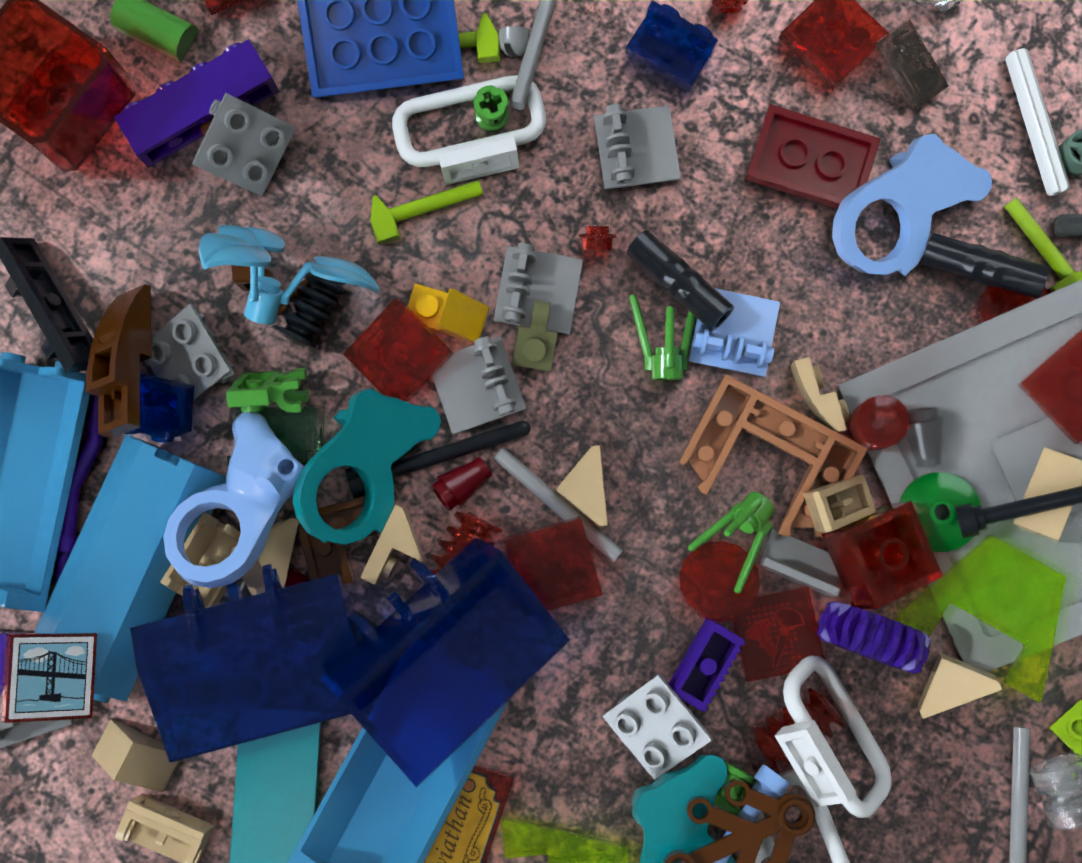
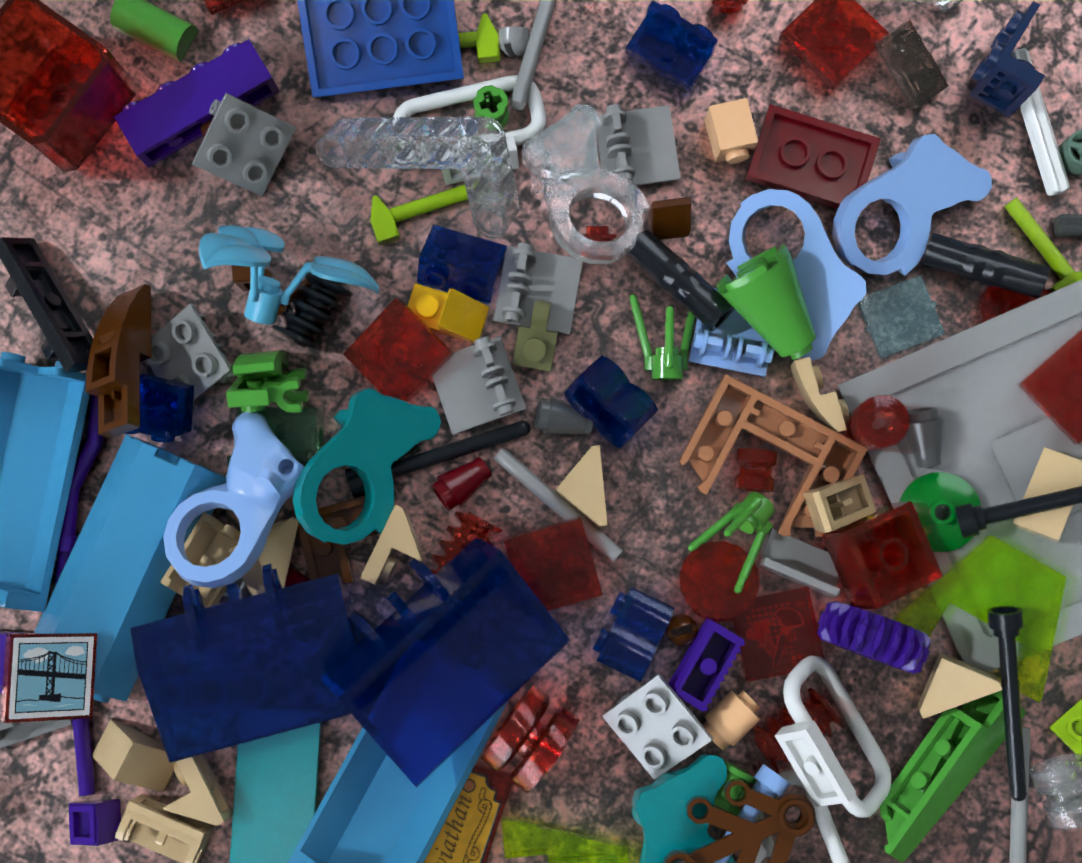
(83, 757): none -> dark purple bar
(94, 821): none -> dark purple slope
(206, 799): none -> tan slope
(261, 365): none -> bright green slope
(460, 263): none -> clear blue bracket
(462, 143): none -> clear beam
(533, 740): none -> clear red wheel
(559, 417): none -> dark grey cone
(568, 170): none -> clear animal
(610, 401): none -> clear blue brick
(634, 633): none -> clear blue brick
(670, 218): none -> reddish brown slope
(678, 621): none -> reddish brown hinge
(731, 131): none -> light nougat brick
(732, 719): none -> light nougat brick
(755, 479): none -> clear red wheel
(772, 301): none -> bright green cone
(826, 283): none -> light blue animal
(900, 316): none -> clear light blue piece
(941, 770): none -> bright green wedge
(1002, 79): none -> dark blue bracket
(1006, 625): none -> black piece

